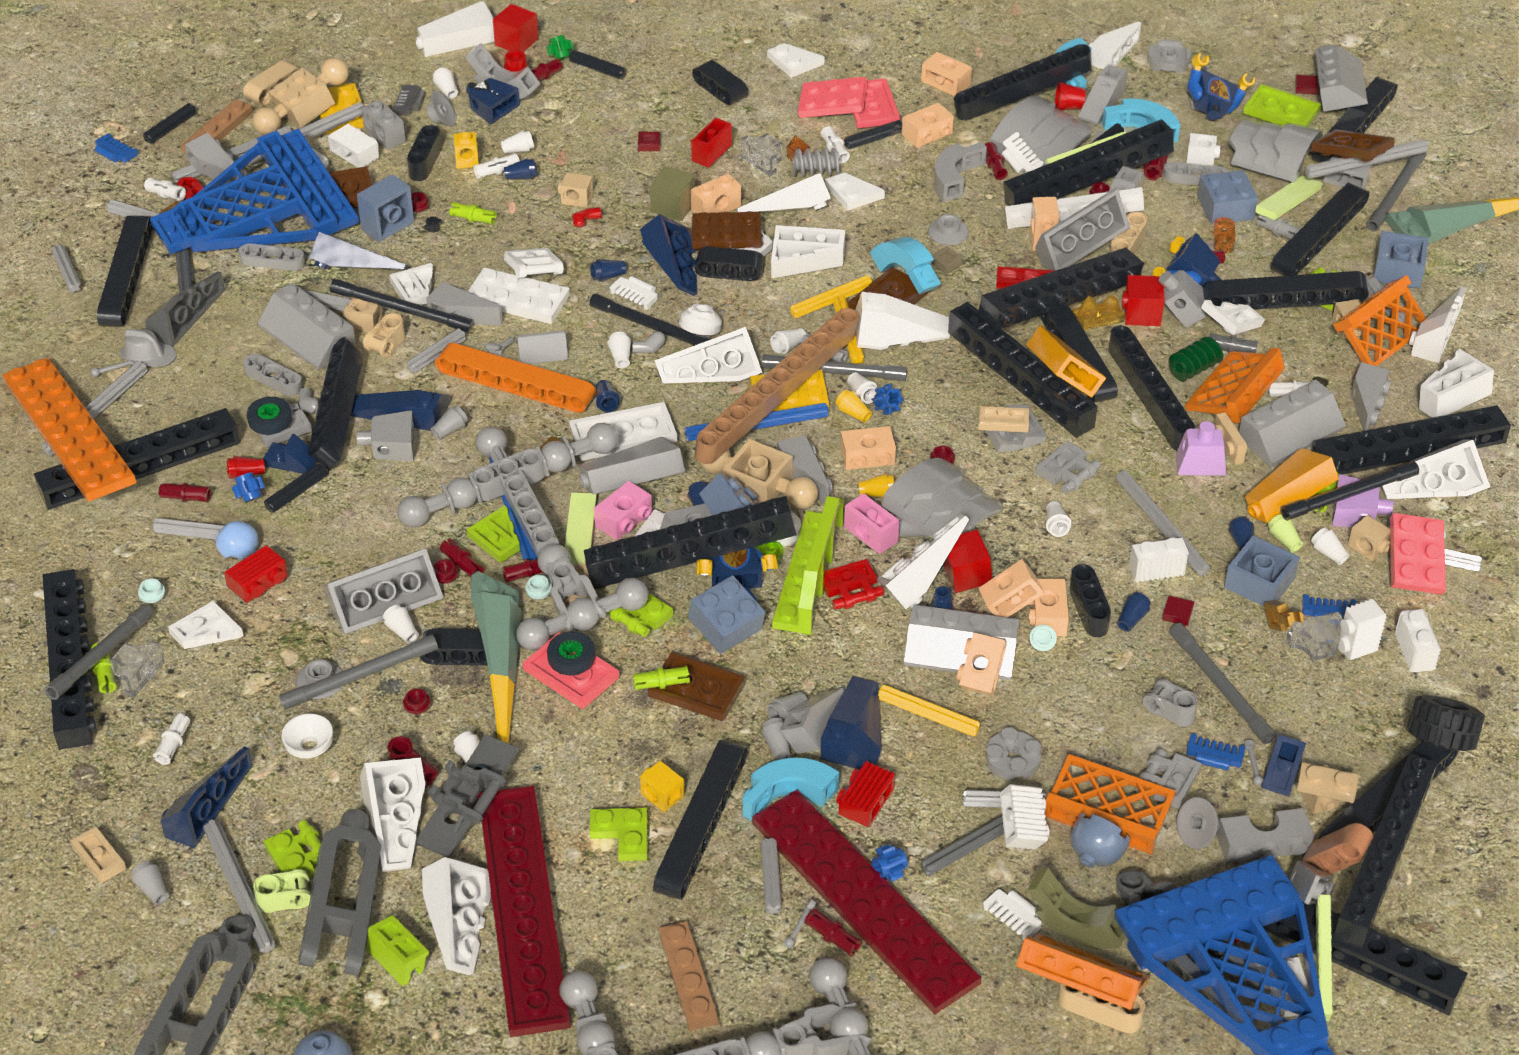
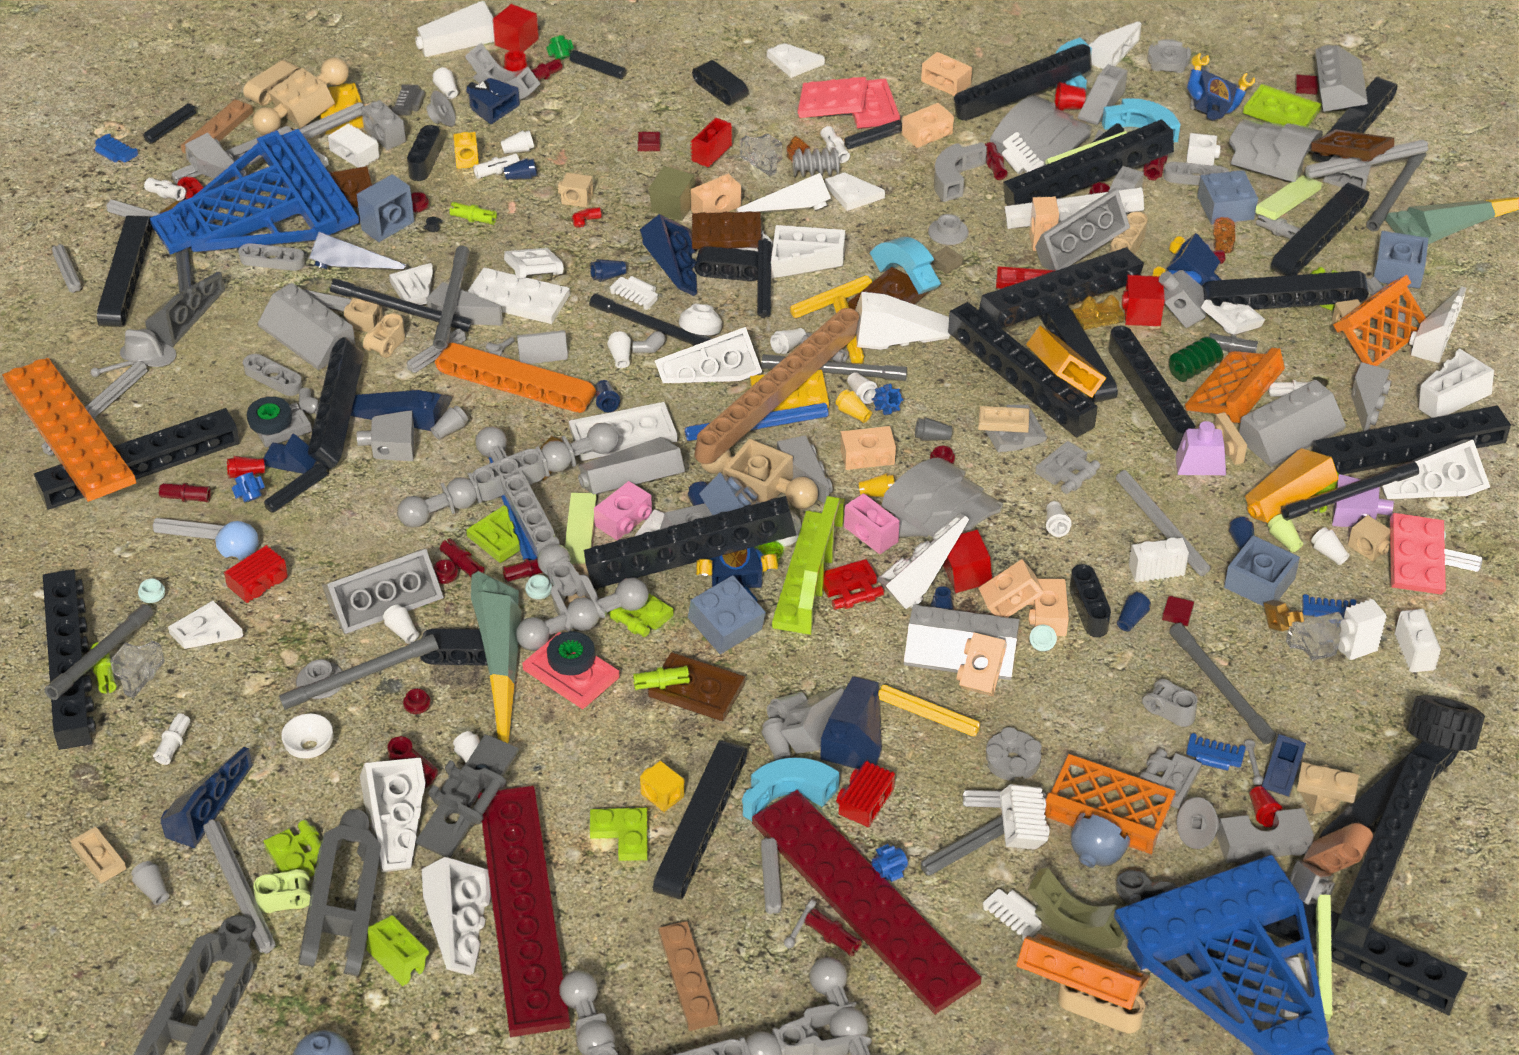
(443, 330): none -> dark grey piece
(764, 278): none -> black axle
(932, 430): none -> dark grey cone
(1264, 806): none -> red cone

